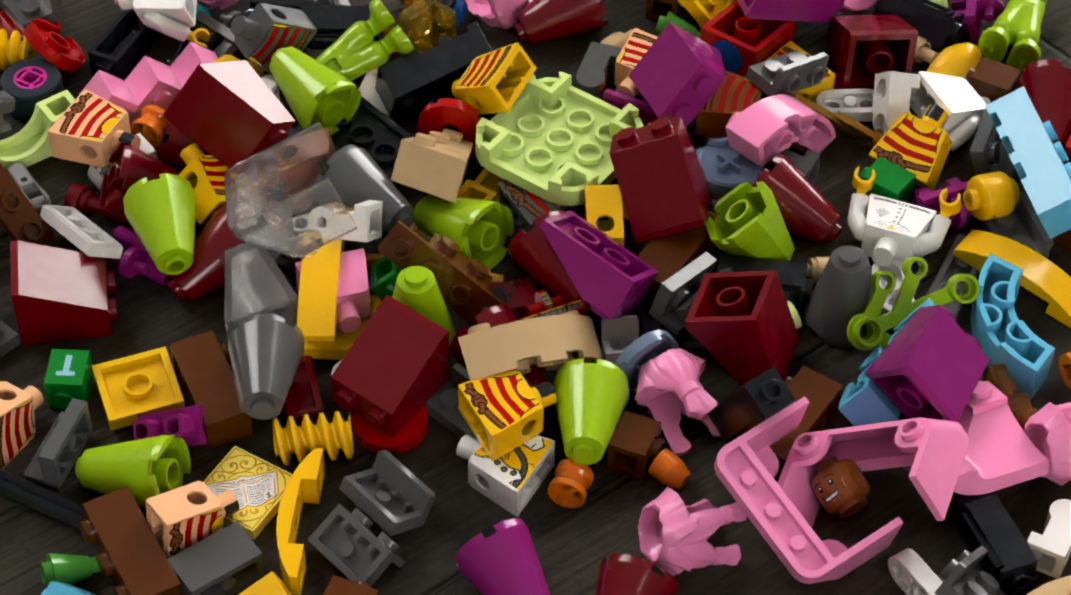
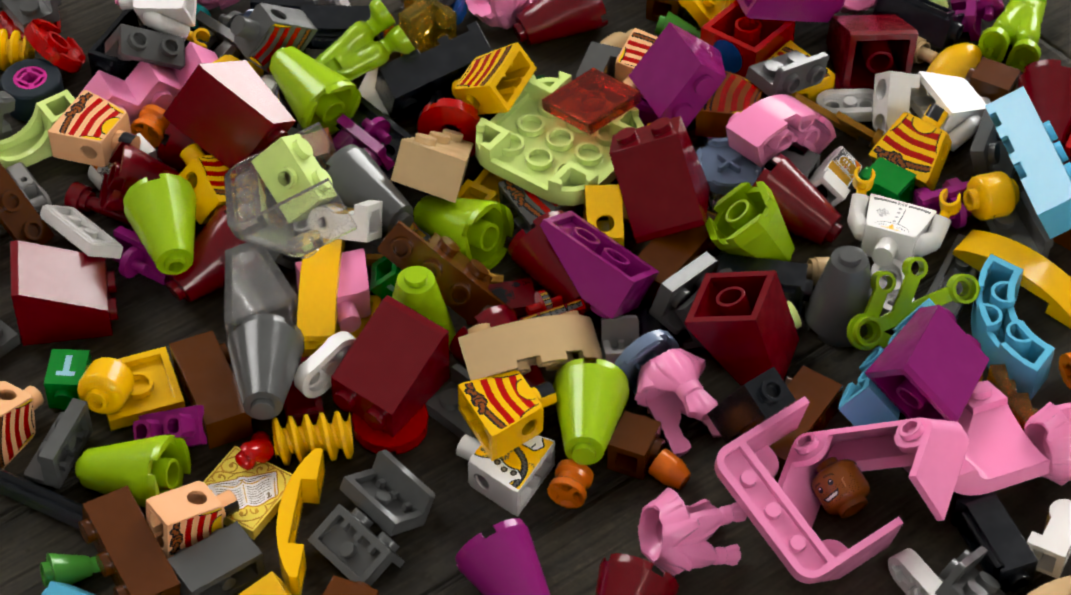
(106, 385): none -> yellow head
(146, 46): none -> dark grey bracket
(257, 450): none -> red arm
(289, 167): none -> yellowish green brick
(315, 374): none -> white plate
(370, 138): none -> magenta hips
(591, 100): none -> clear red tile
(836, 174): none -> white leg

